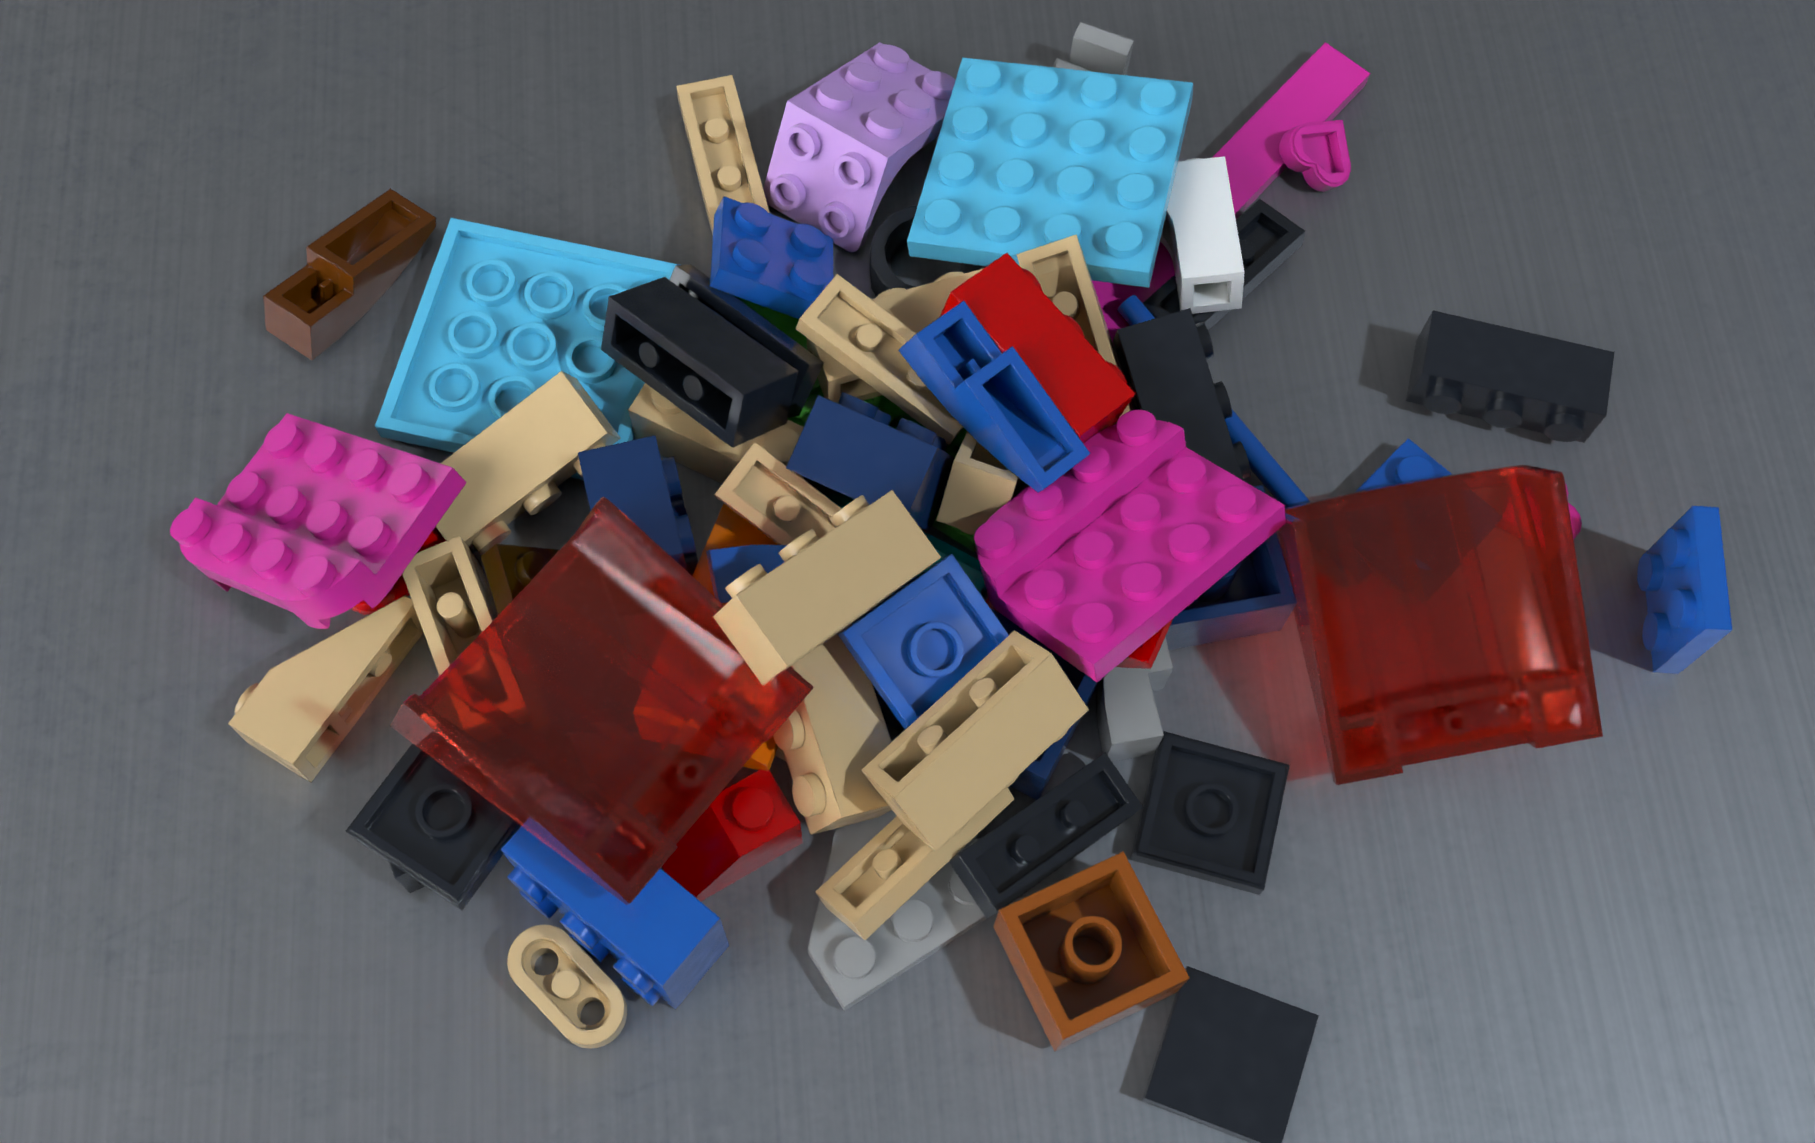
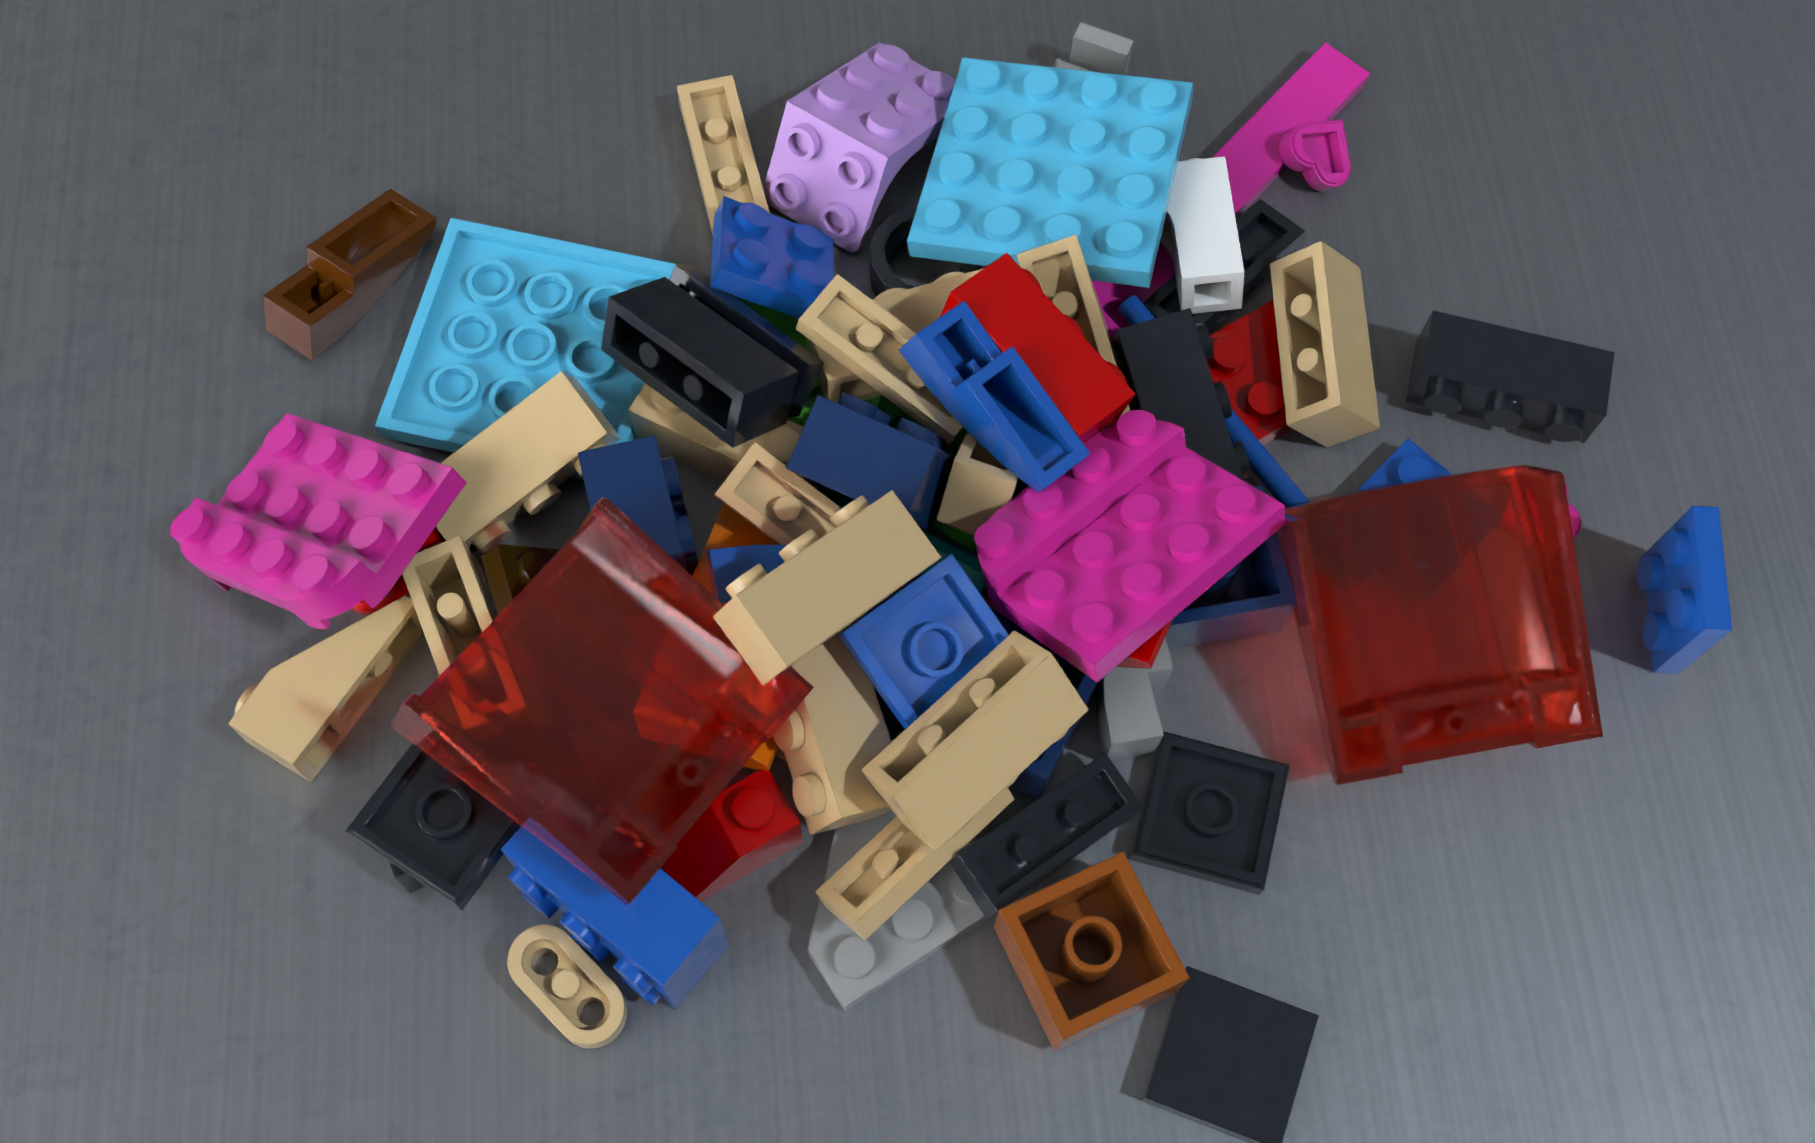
(1250, 369): none -> red wing
(1324, 345): none -> tan brick

